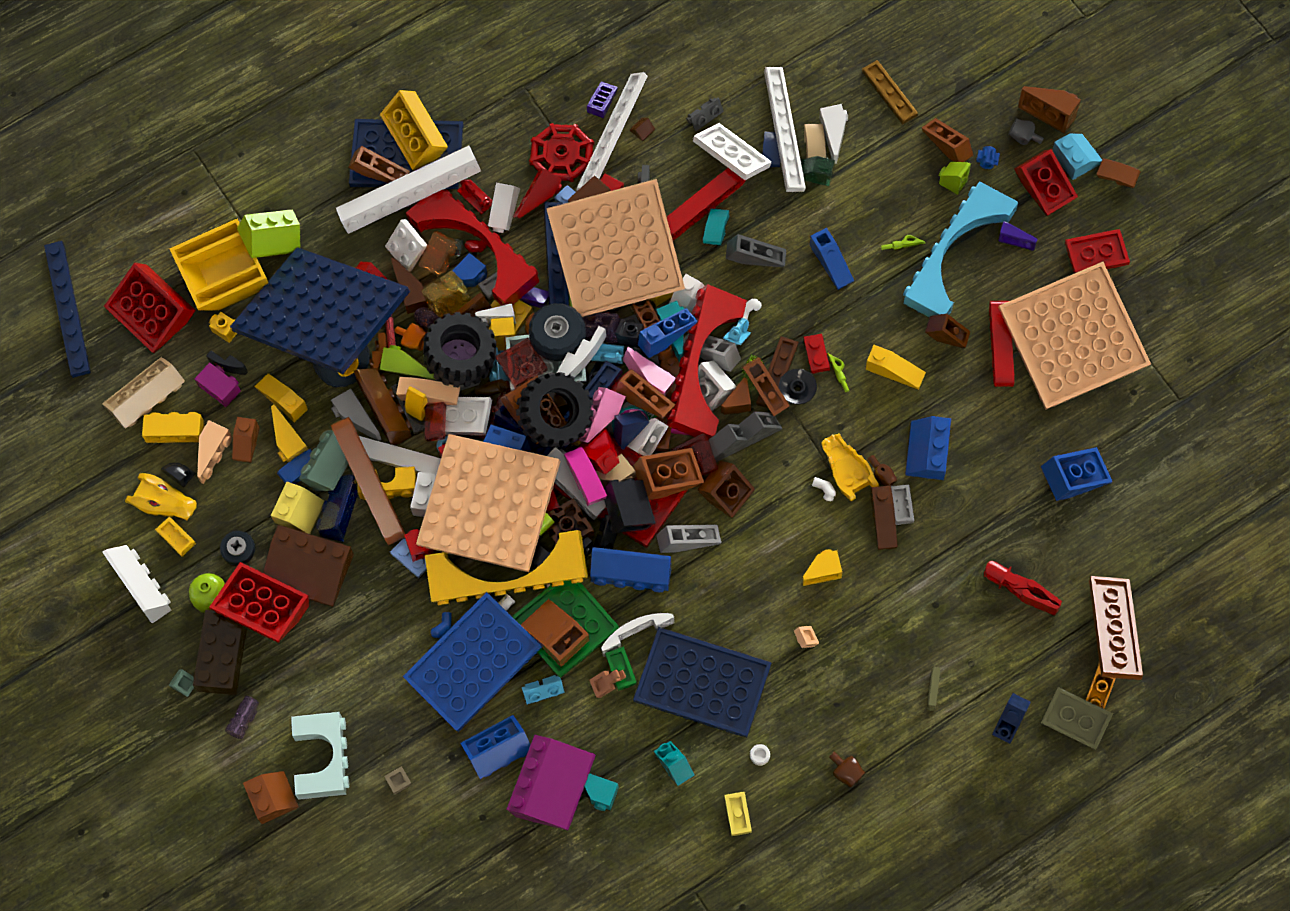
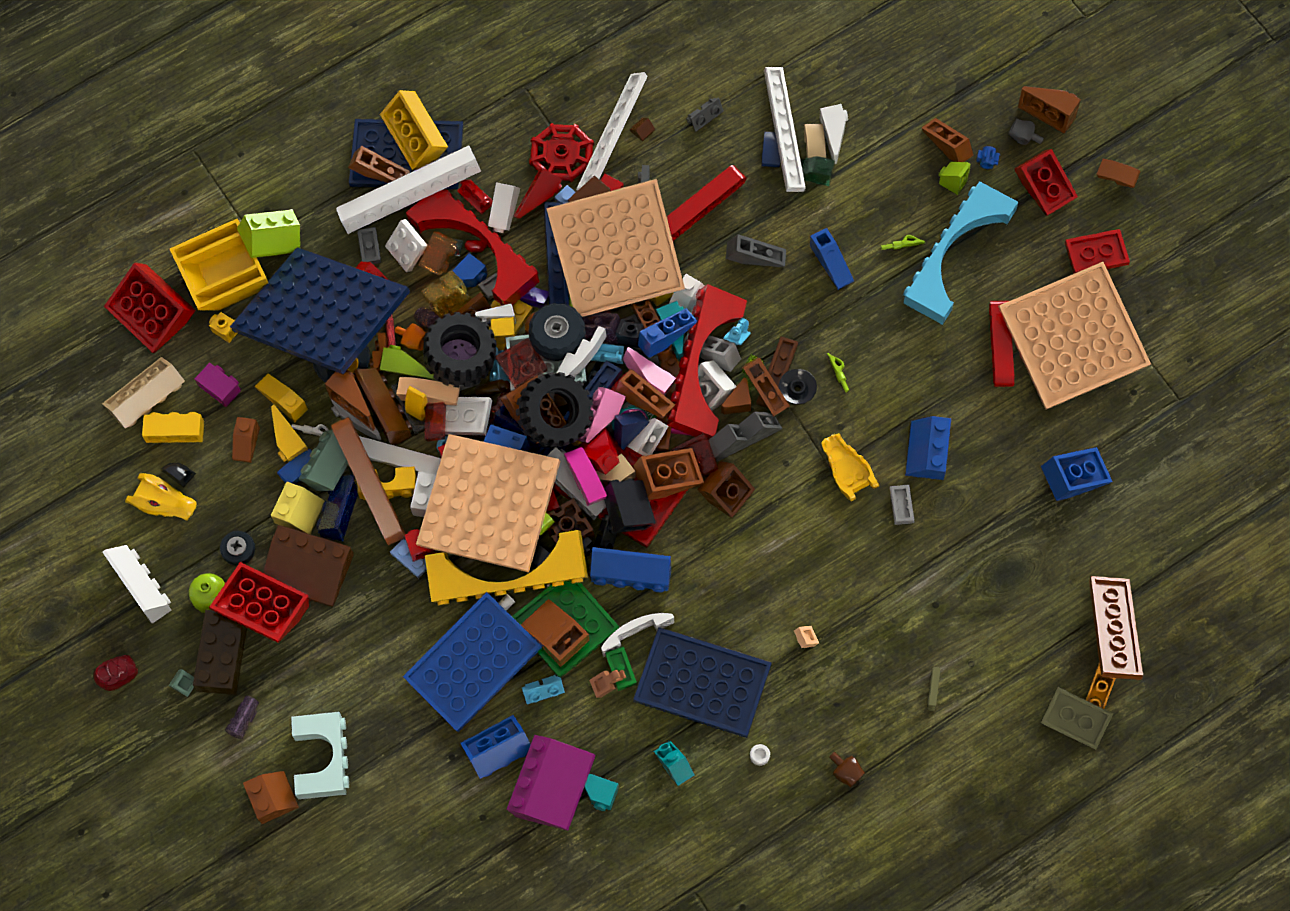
(67, 309): dark blue plate -> none
(115, 672): none -> dark red piece
(175, 536): yellow plate -> none
(211, 446): light nougat slope -> none
(229, 365): black slope -> none
(310, 430): none -> white hand
(346, 393): none -> dark orange slope
(369, 245): none -> dark grey plate
(398, 780): dark tan plate -> none
(415, 298): reddish brown slope -> none
(442, 628): blue arm -> none
(597, 110): dark purple slope -> none
(687, 537): light grey slope -> none
(715, 226): teal slope -> none
(732, 151): white plate -> none
(738, 813): light yellow plate -> none
(750, 305): white arm -> none
(816, 353): red plate -> none
(823, 568): yellow slope -> none
(827, 488): white arm -> none
(882, 472): reddish brown piece -> none
(884, 517): reddish brown slope -> none
(890, 92): pearl gold tile -> none
(894, 367): yellow slope -> none
(947, 330): reddish brown slope -> none
(1011, 718): dark blue slope -> none
(1014, 236): dark purple slope -> none
(1022, 588): red arm -> none
(1076, 155): medium azure slope -> none

